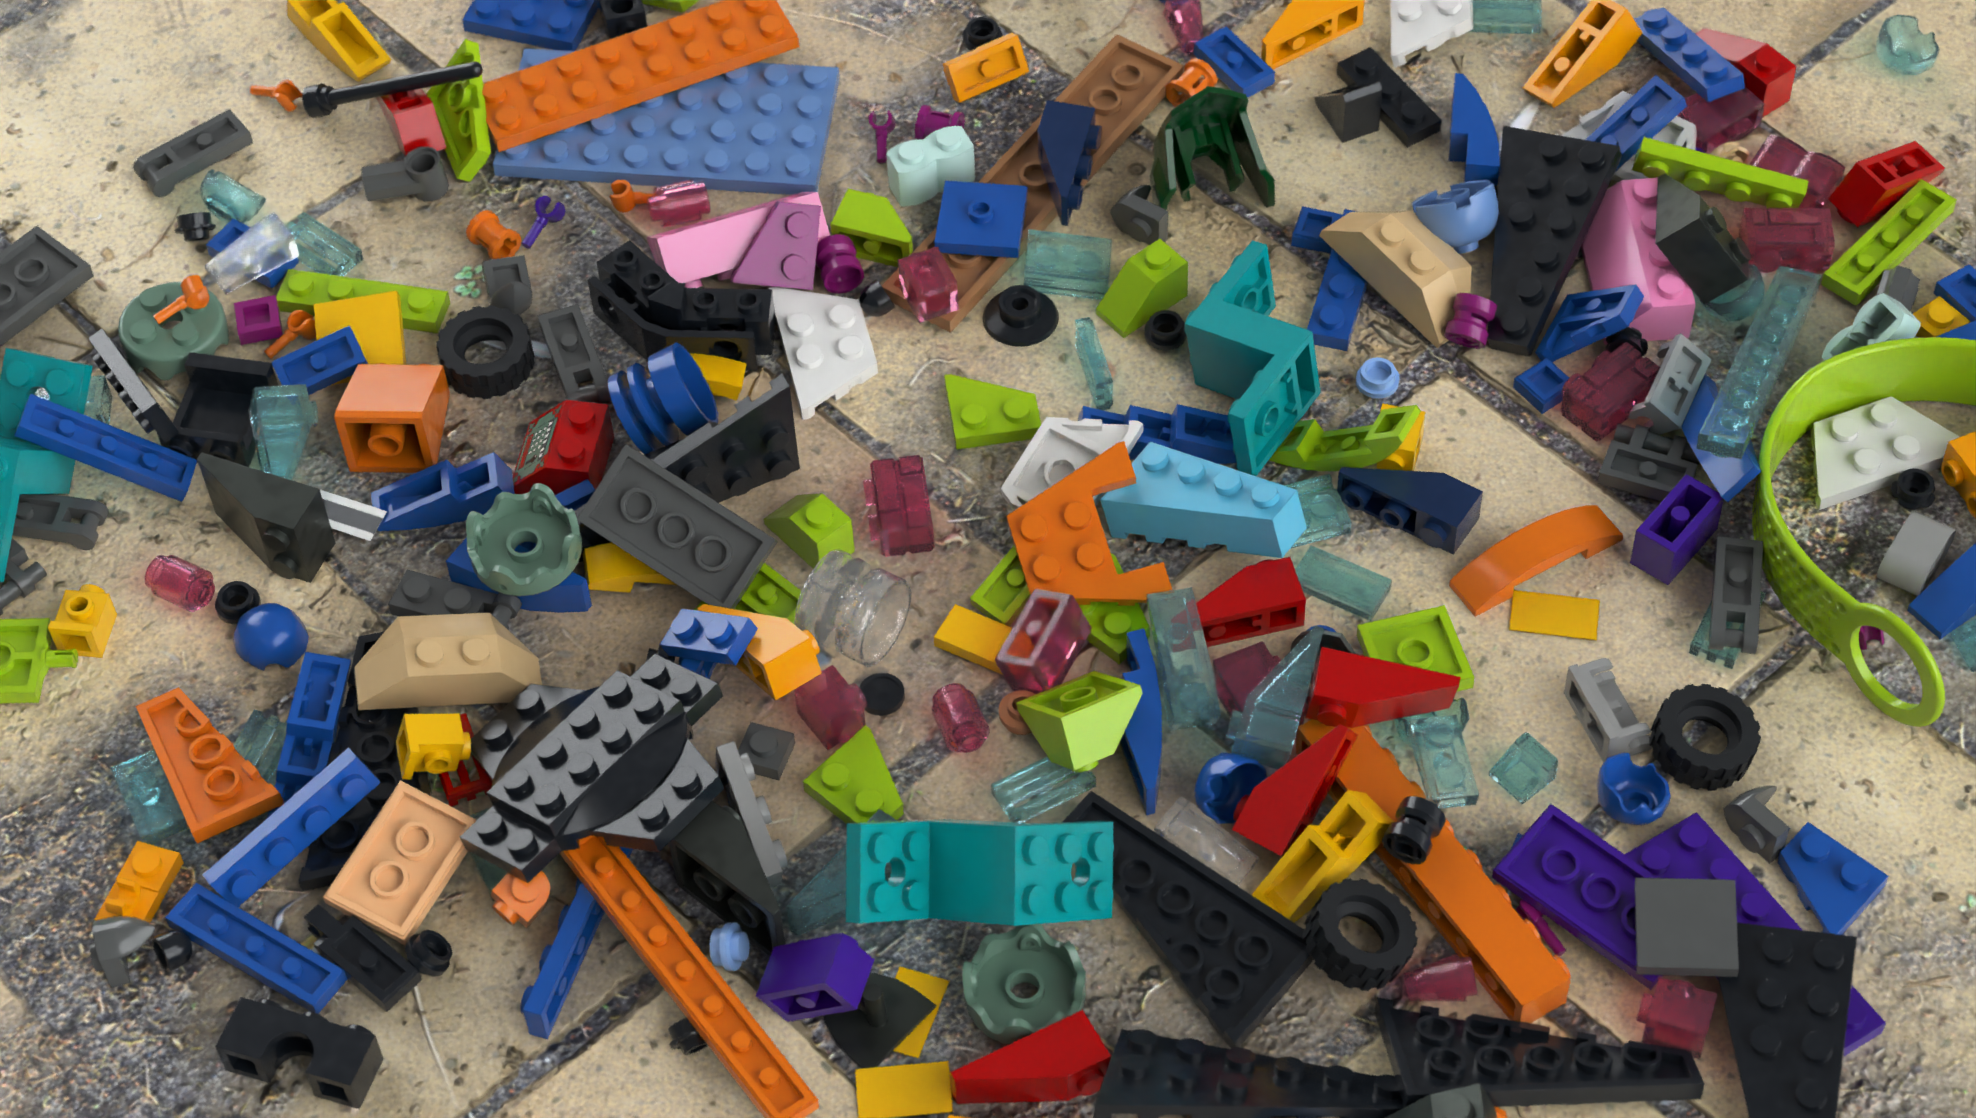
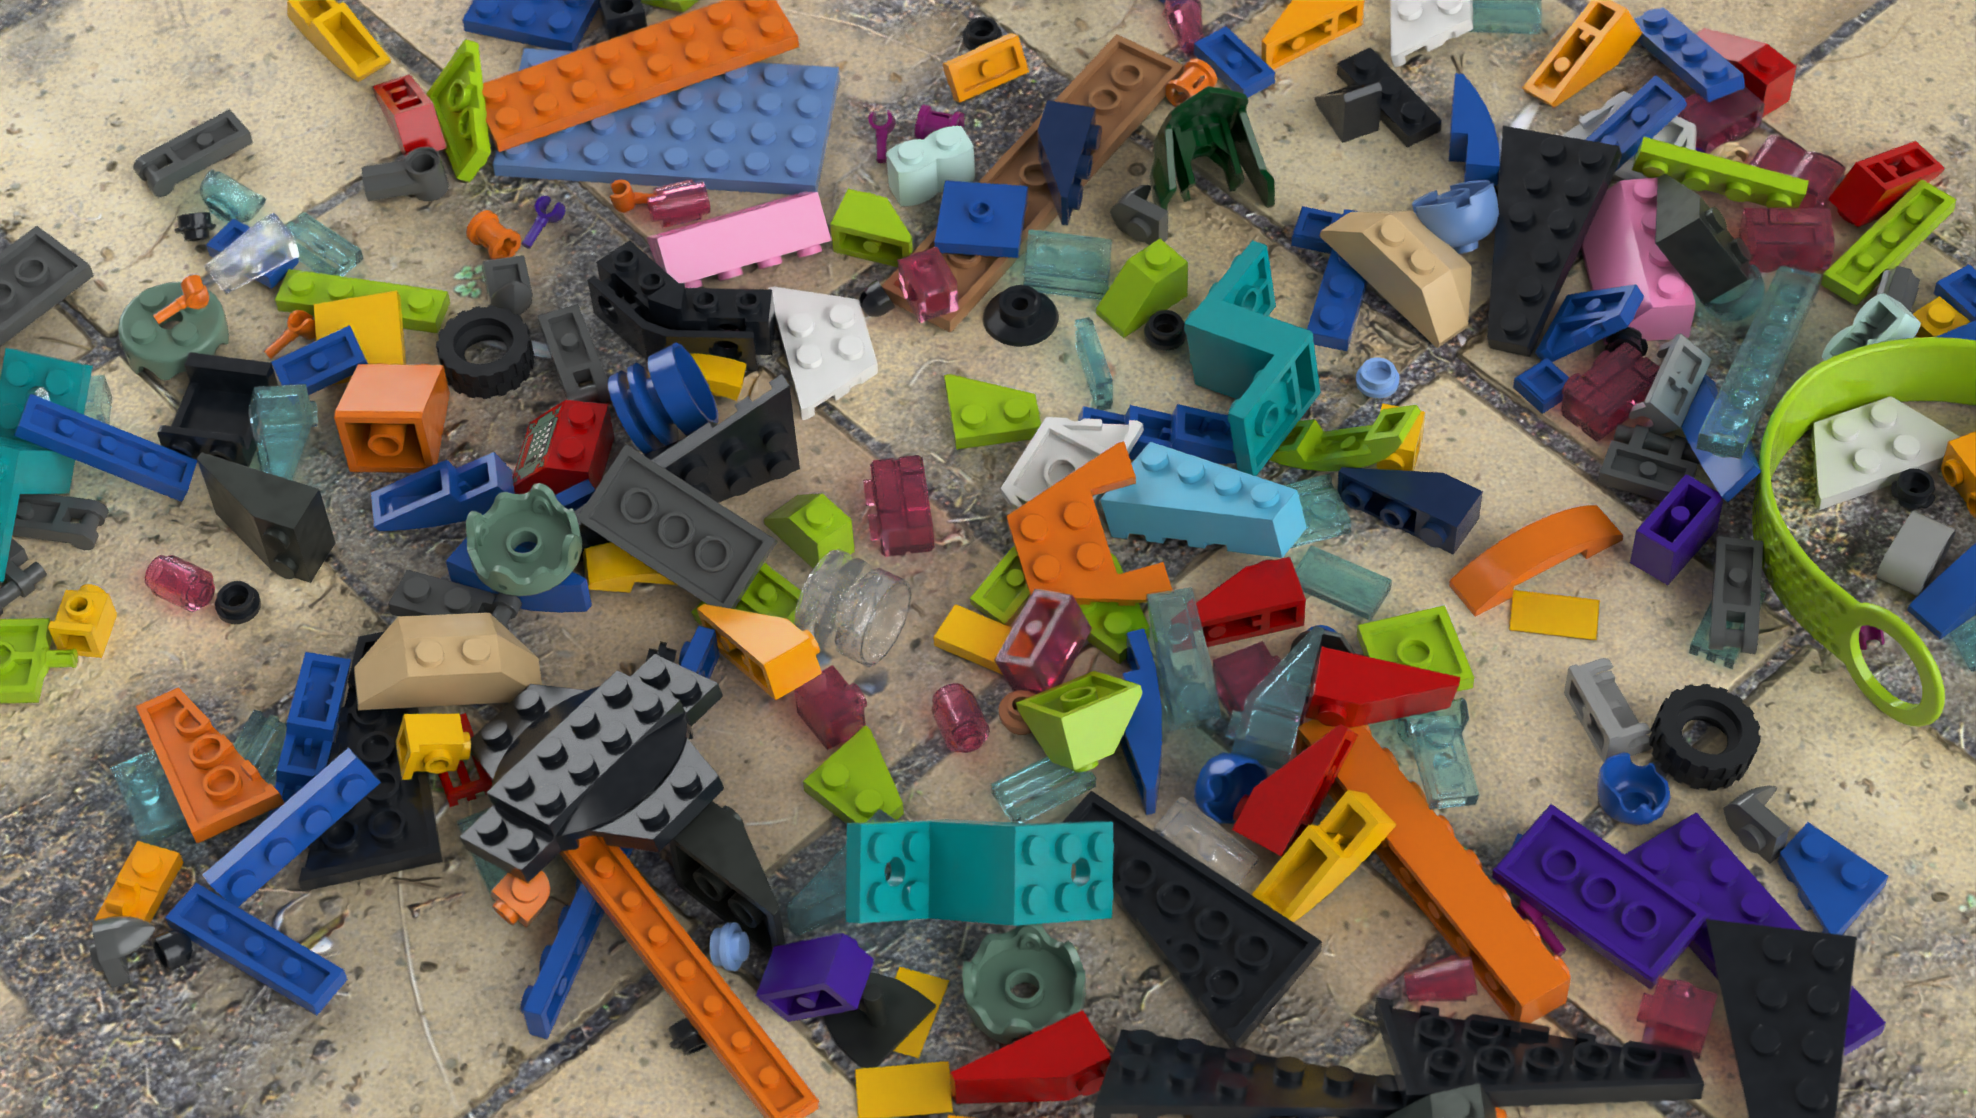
(131, 387): plate -> none
(258, 319): magenta plate -> none
(266, 1035): black arch -> none
(270, 636): blue hair -> none
(284, 93): orange hand -> none
(322, 99): black piece -> none
(352, 516): sticker -> none
(364, 957): black hinge -> none
(401, 863): light nougat tile -> none
(429, 952): black plate -> none
(708, 636): blue plate -> none
(737, 772): light grey wing -> none
(767, 749): dark grey plate -> none
(783, 249): magenta wing -> none
(838, 264): magenta wheel -> none
(883, 693): black piece -> none
(1343, 960): black tyre -> none
(1412, 832): black wheel -> none
(1470, 320): magenta wheel -> none
(1525, 768): clear light blue slope -> none
(1686, 927): dark grey tile -> none
(1904, 47): clear light blue hair -> none

